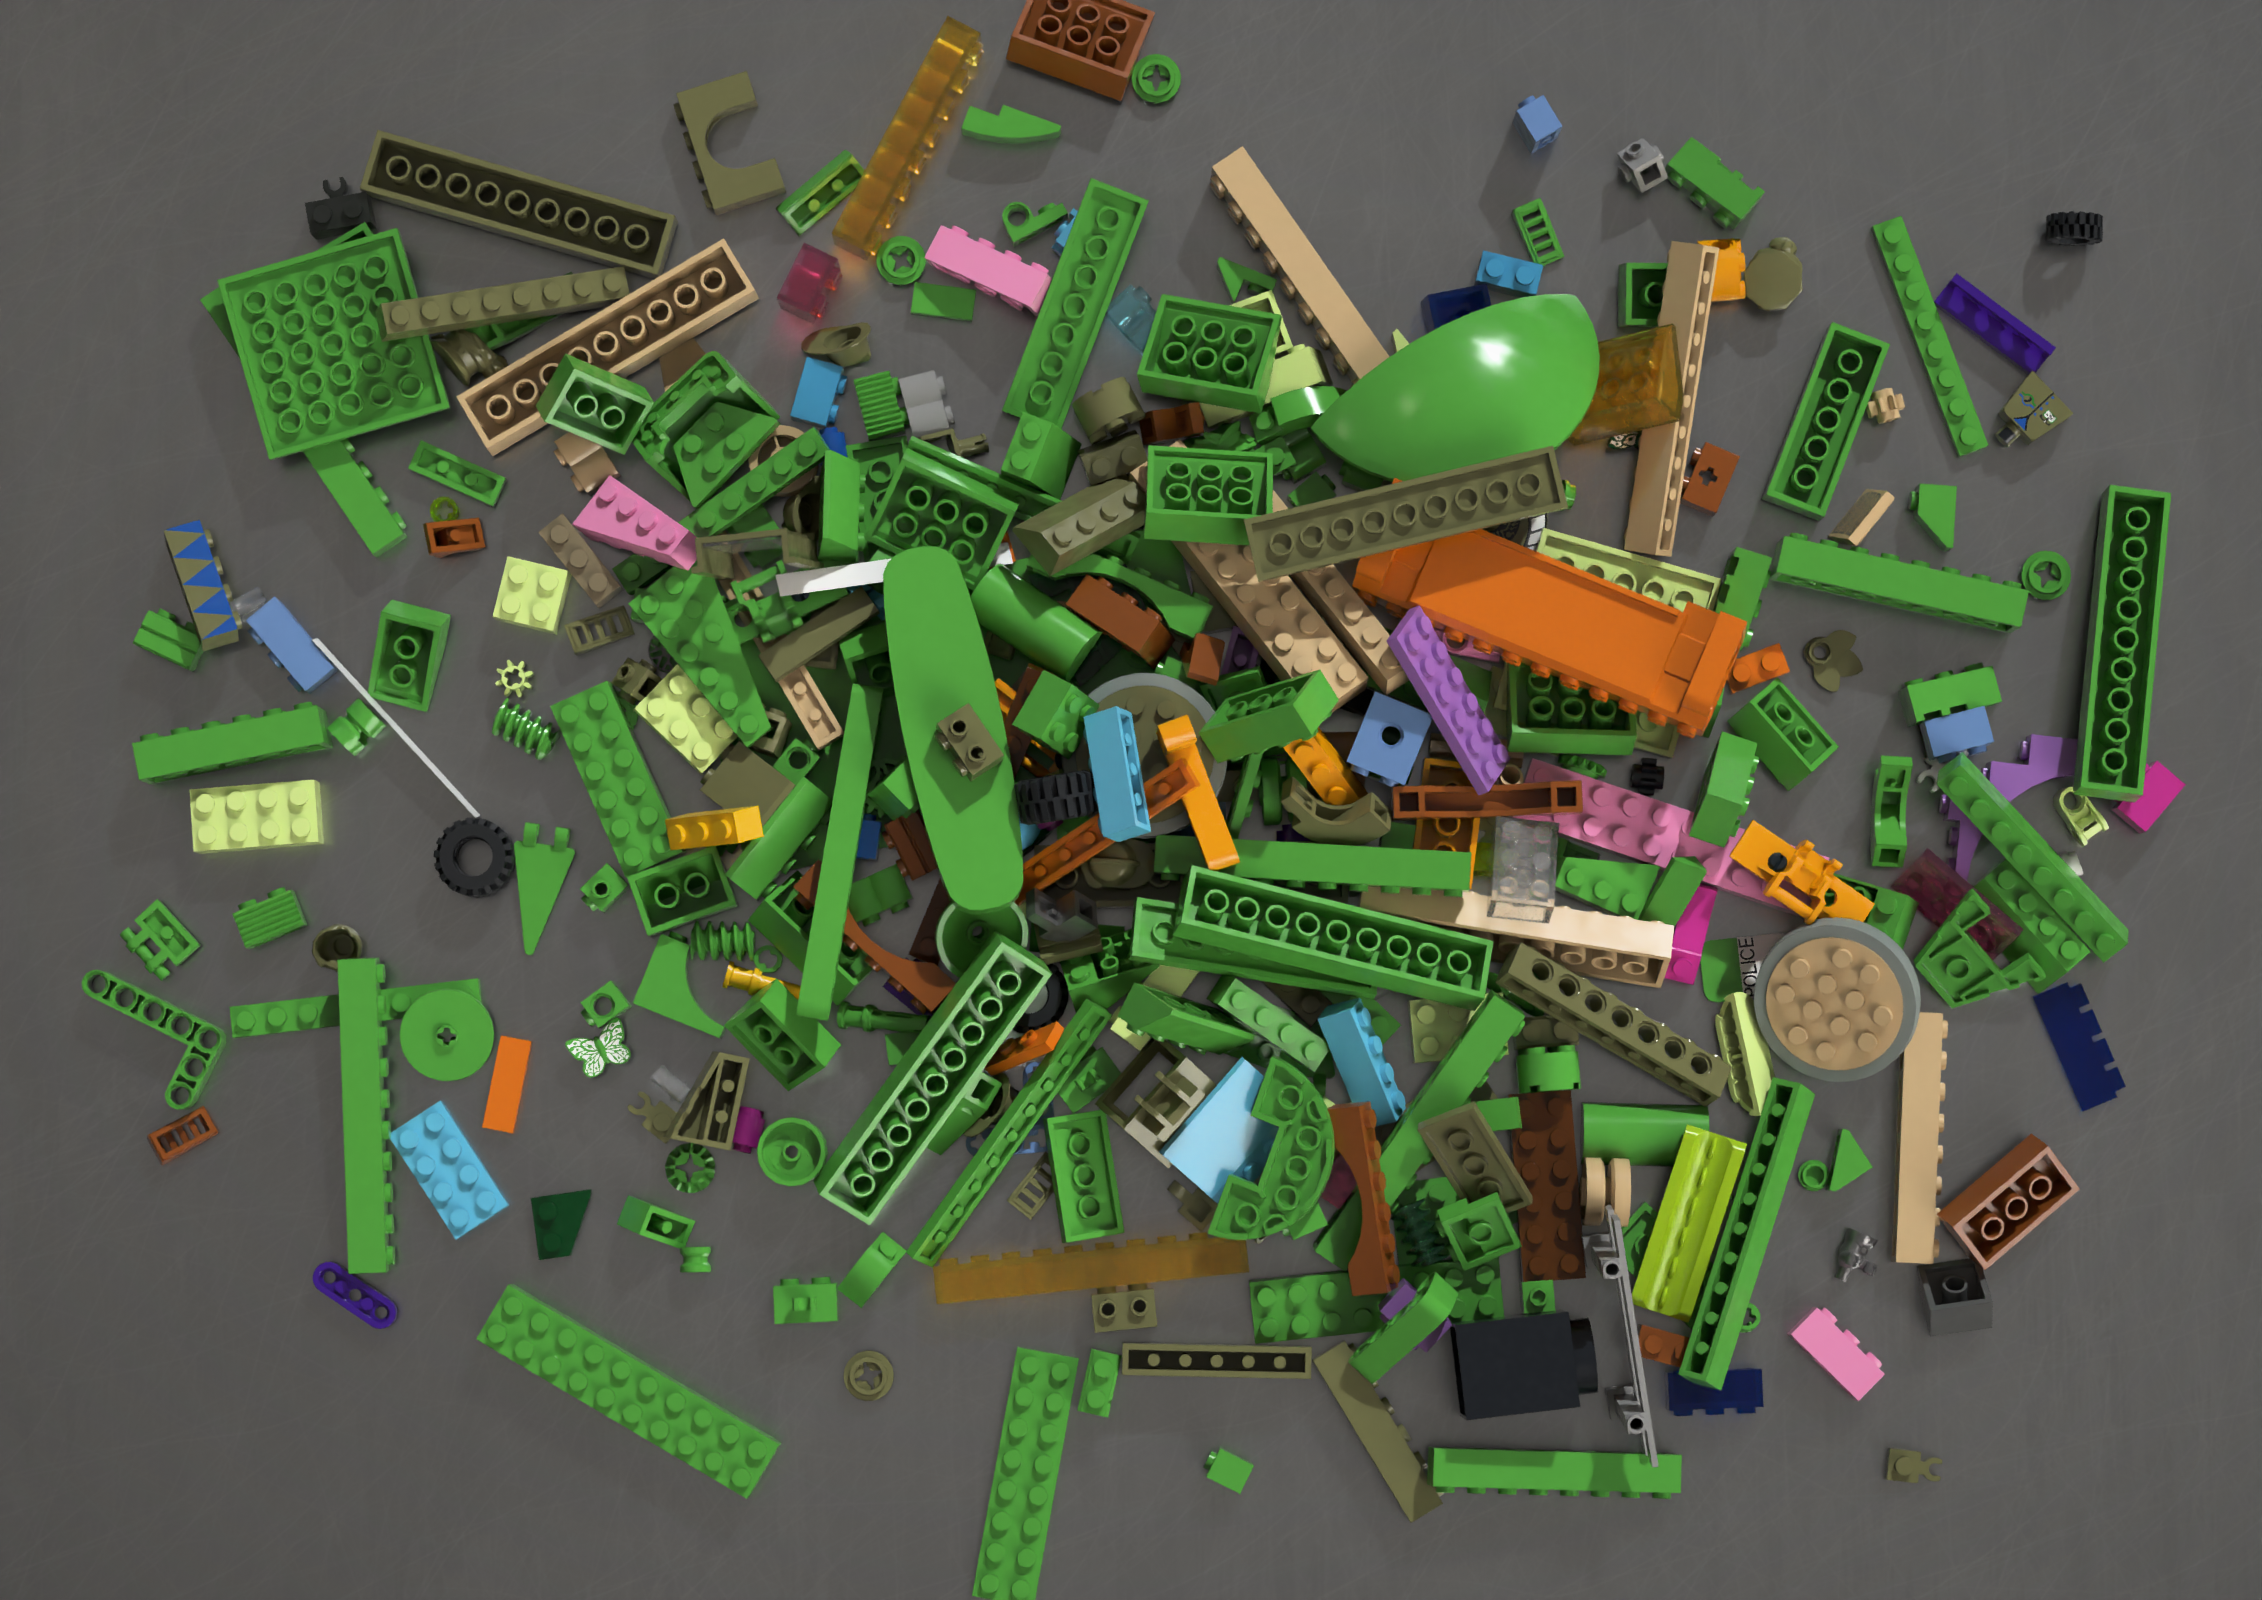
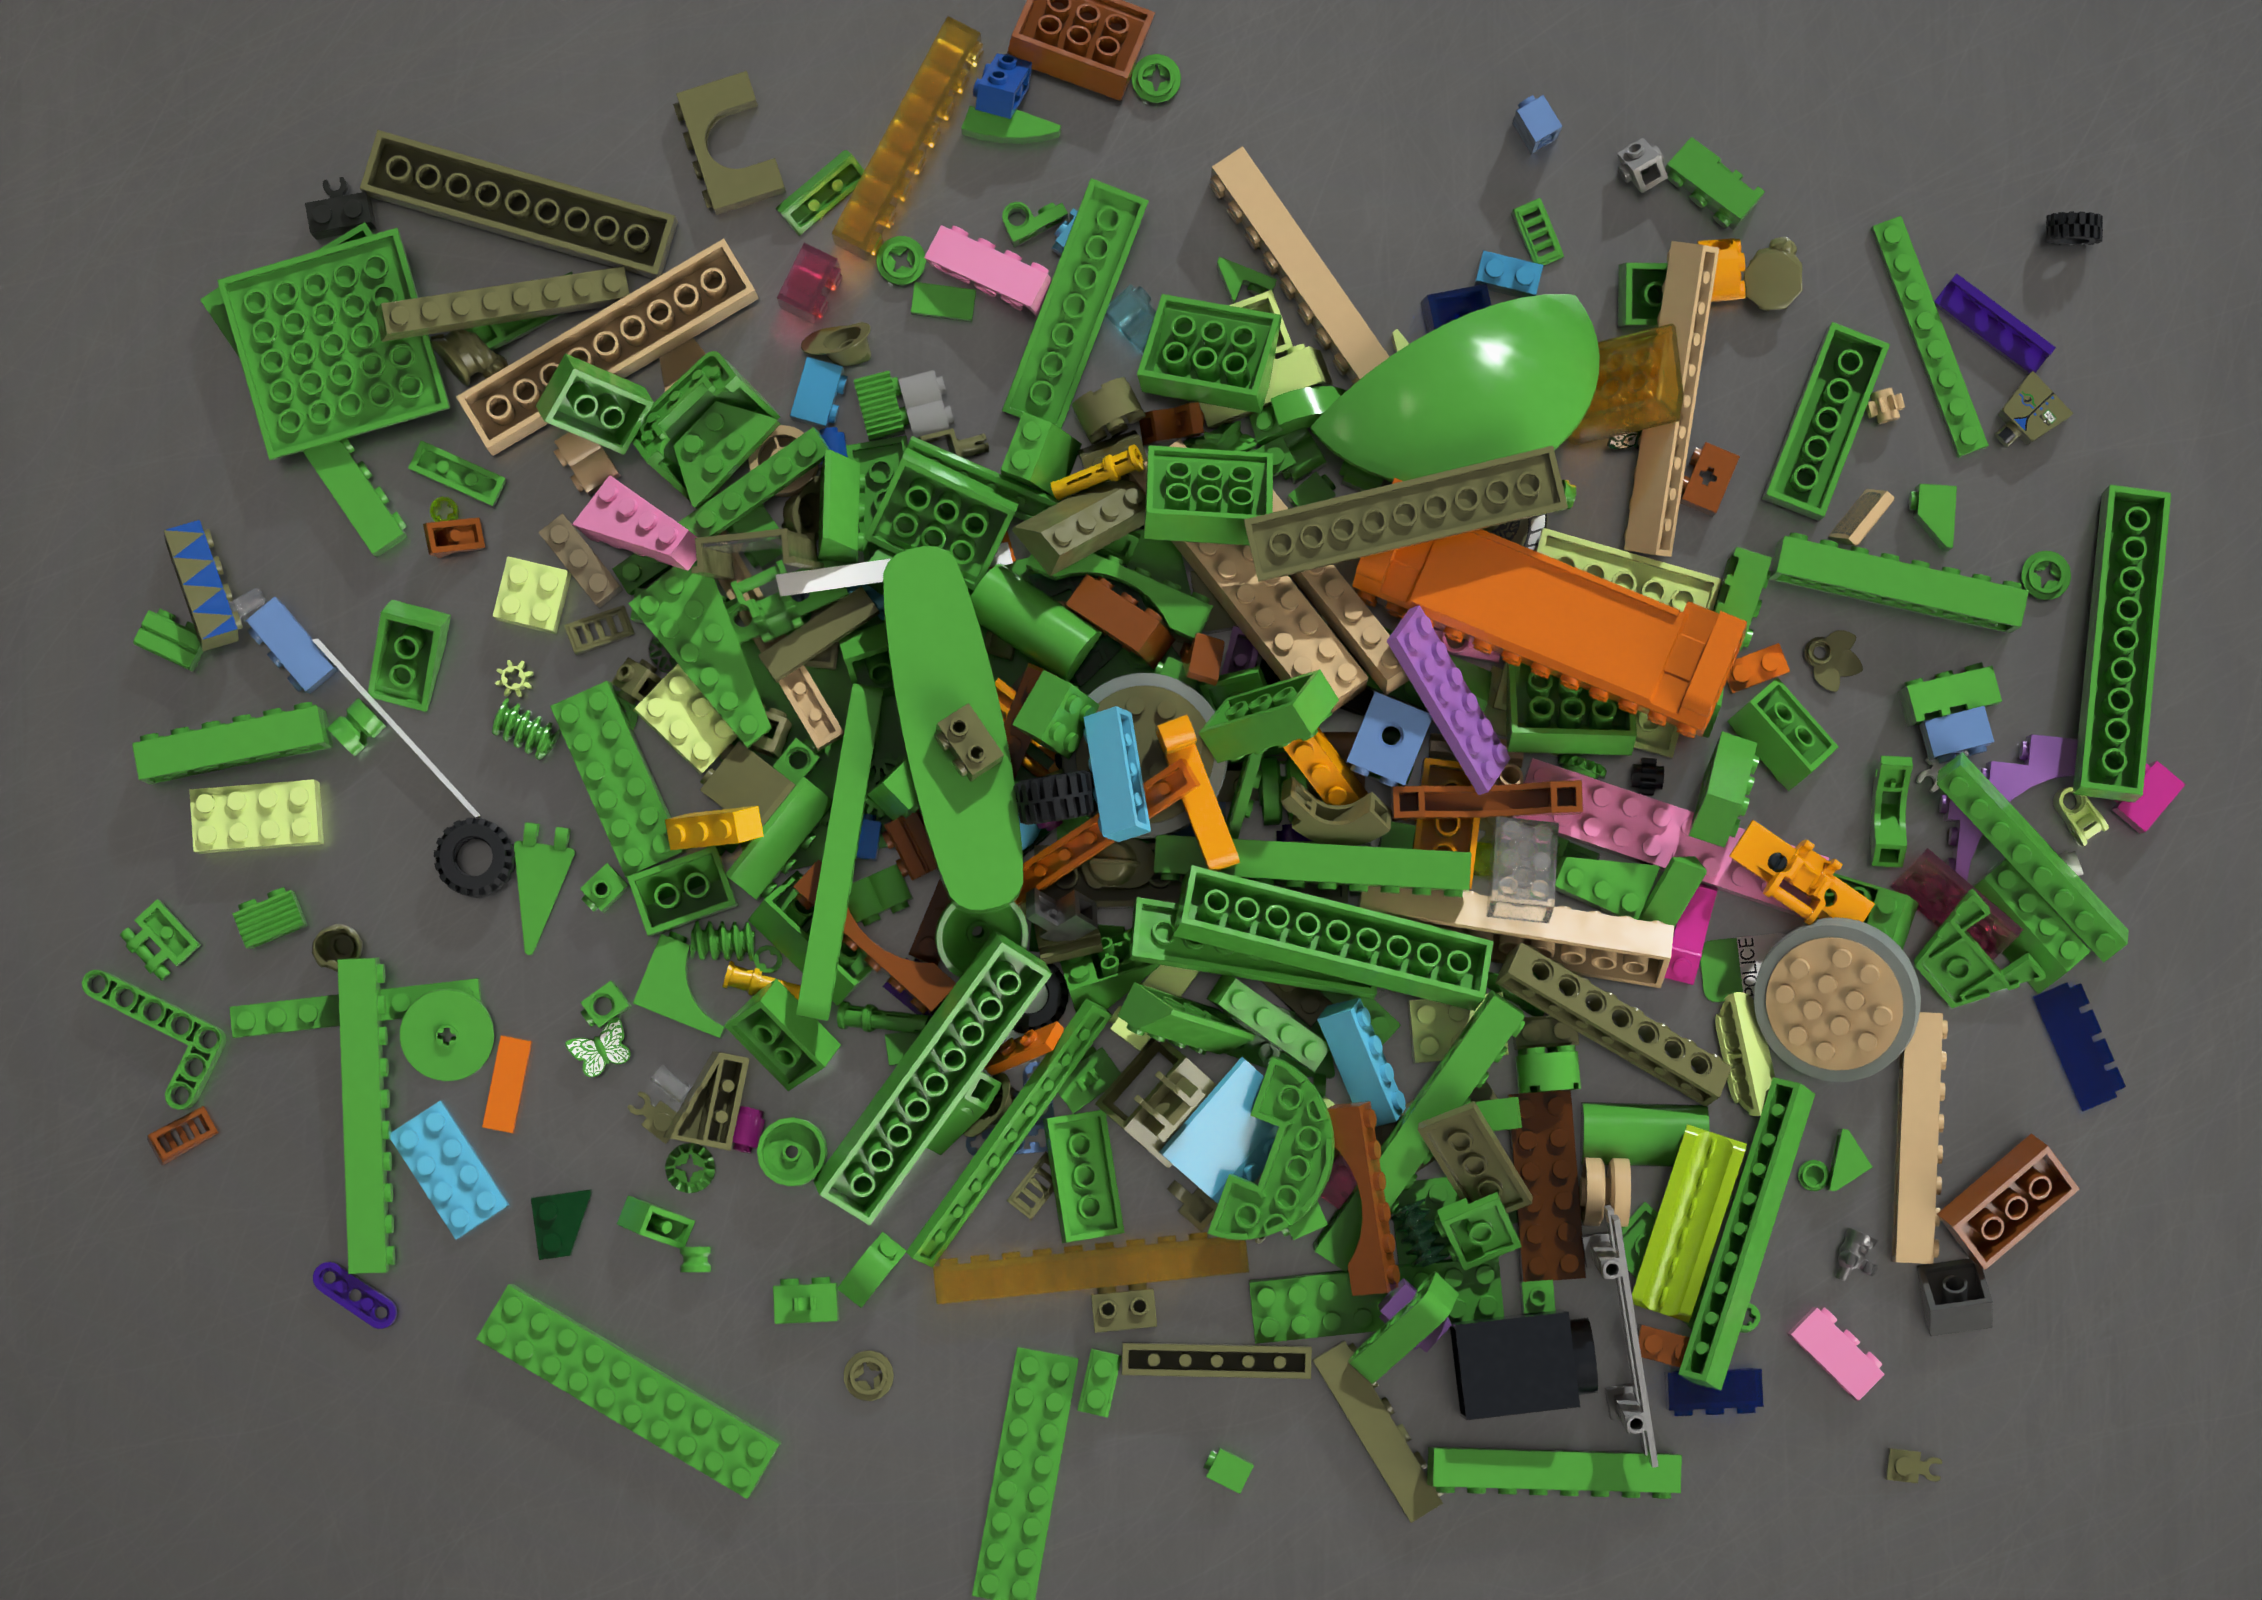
(1002, 85): none -> blue brick
(1110, 468): none -> yellow pin

